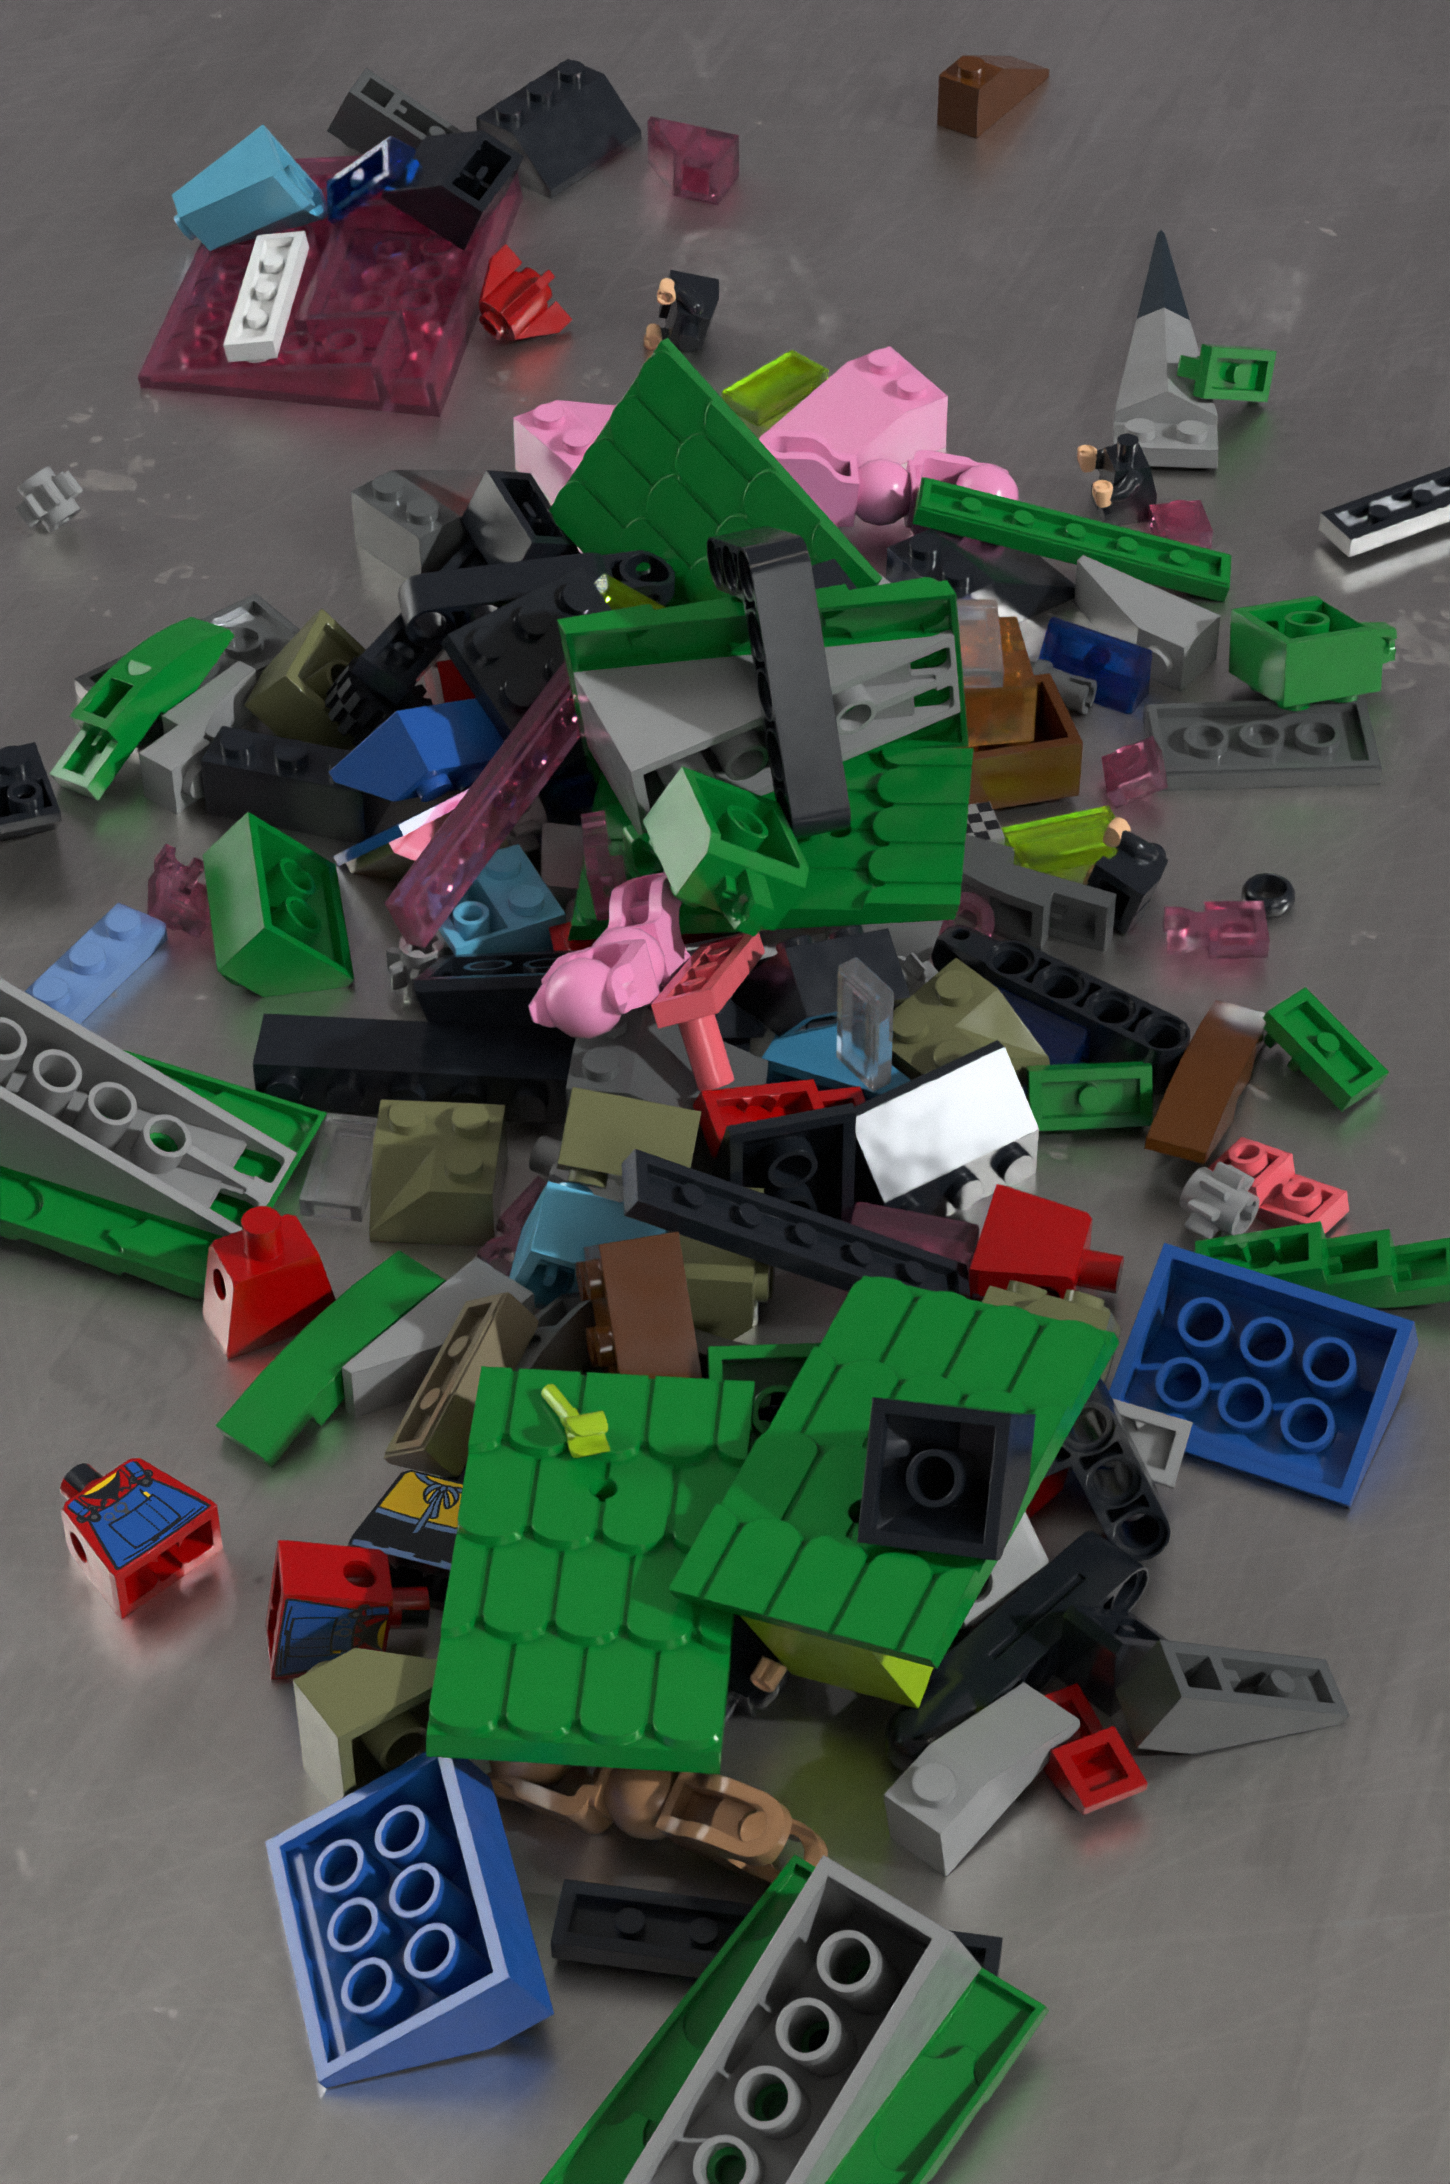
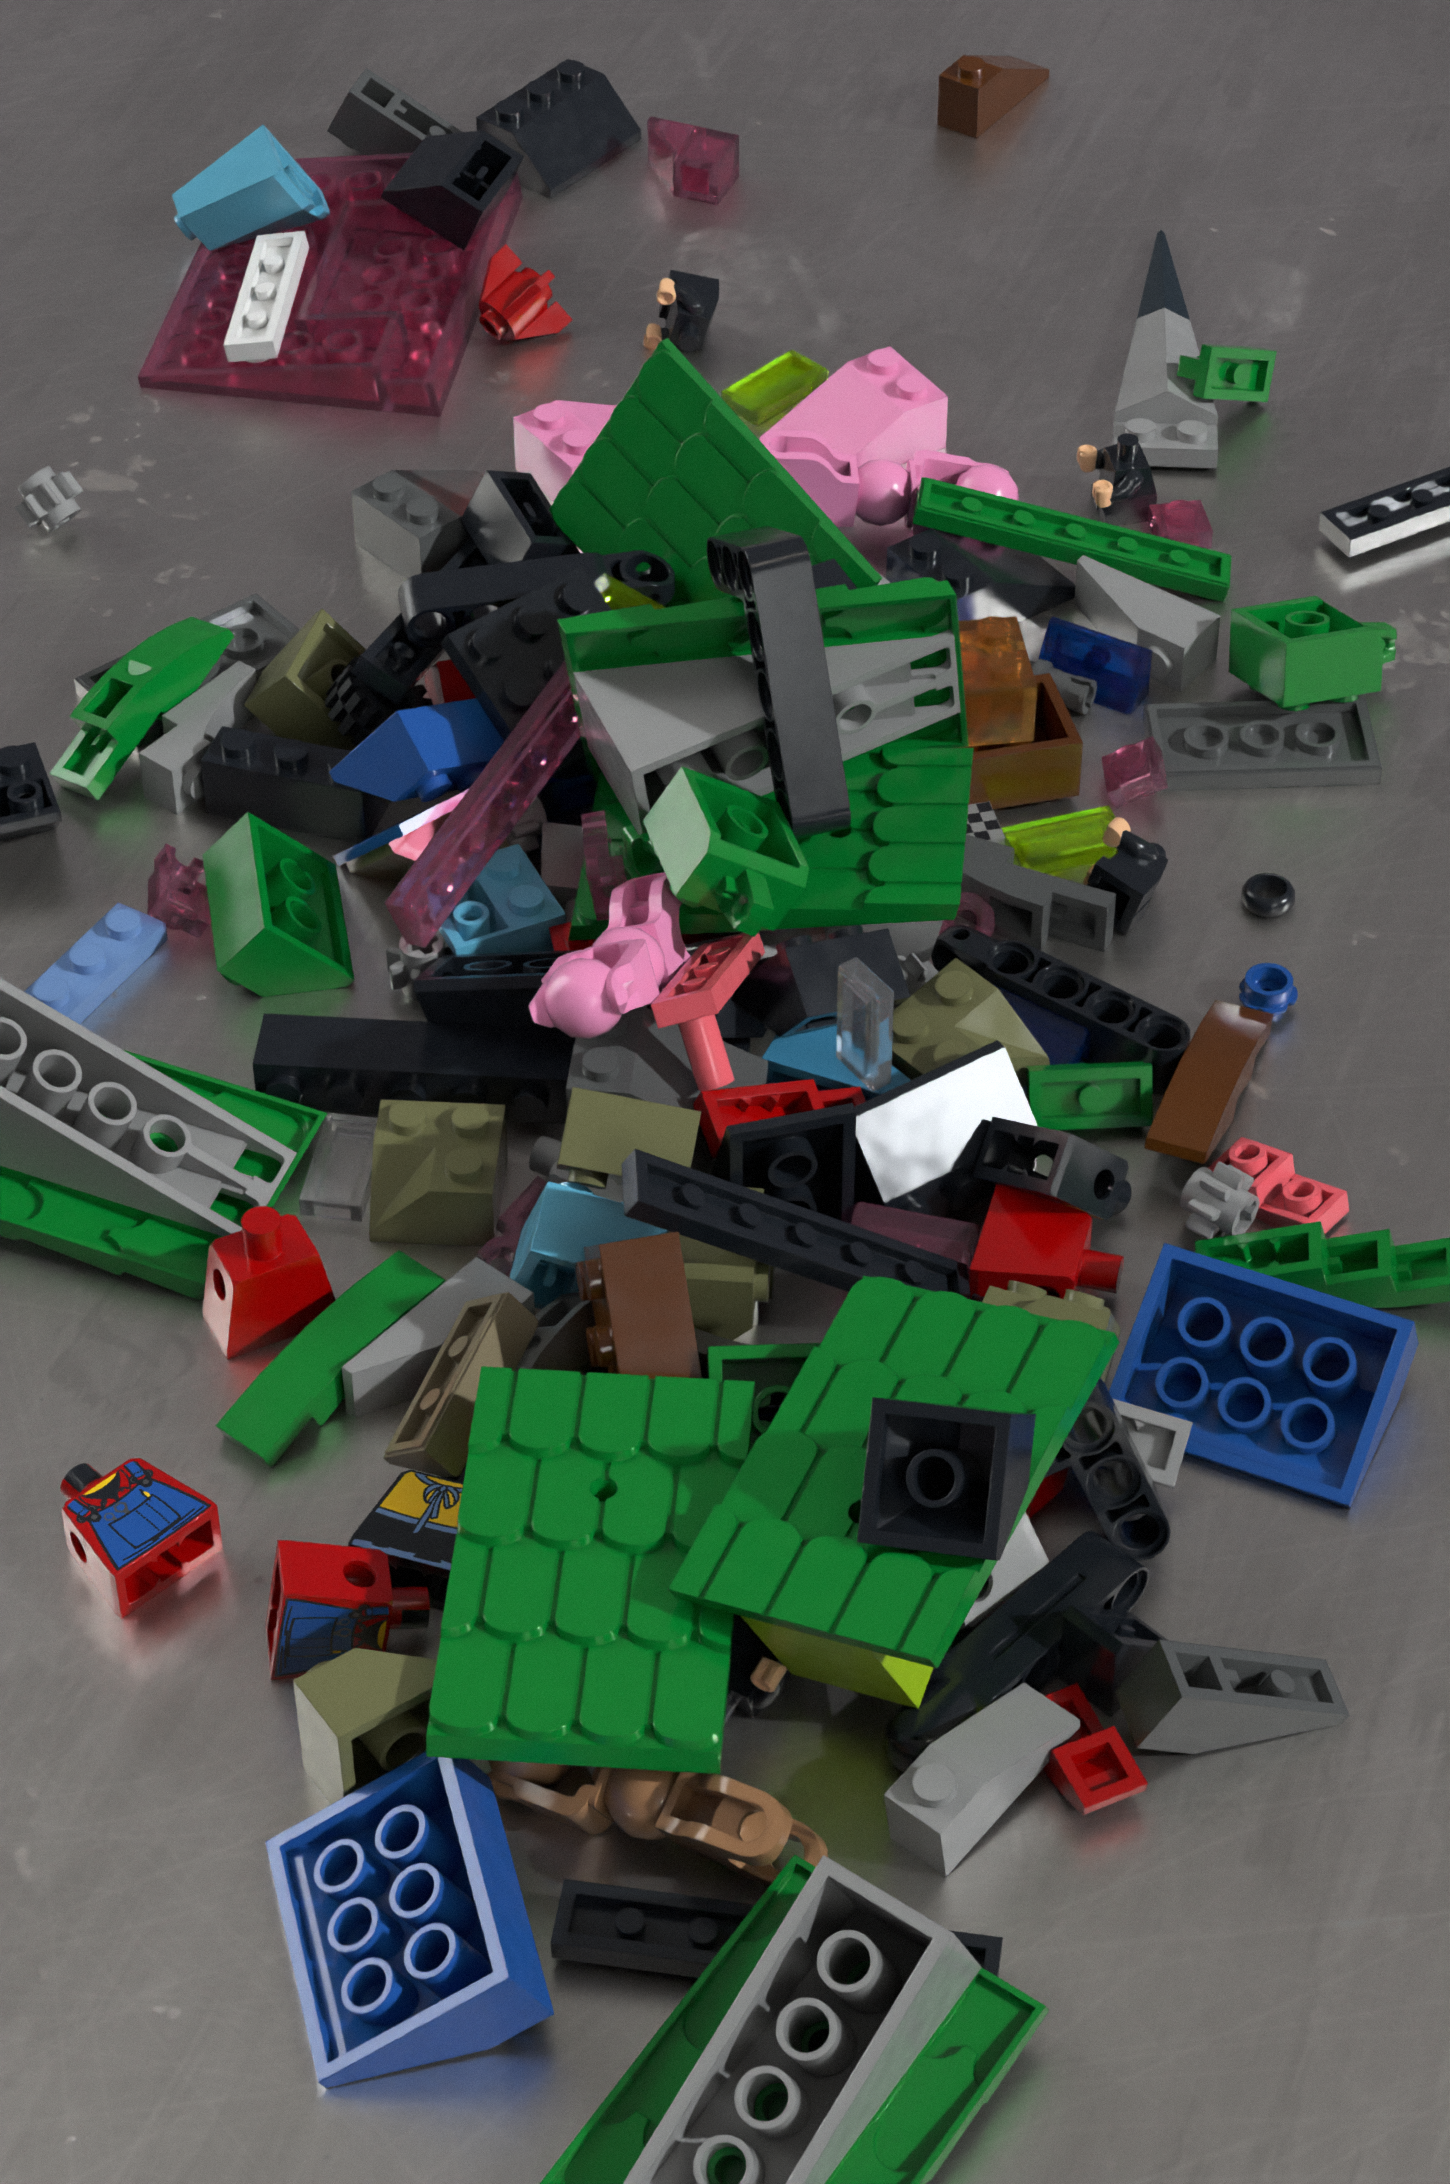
(366, 177): clear blue slope -> none
(583, 1432): lime hand -> none
(980, 643): clear tile -> none
(1080, 1172): none -> black torso
(1223, 928): clear pink plate -> none
(1268, 989): none -> blue plate
(1323, 1049): green plate -> none

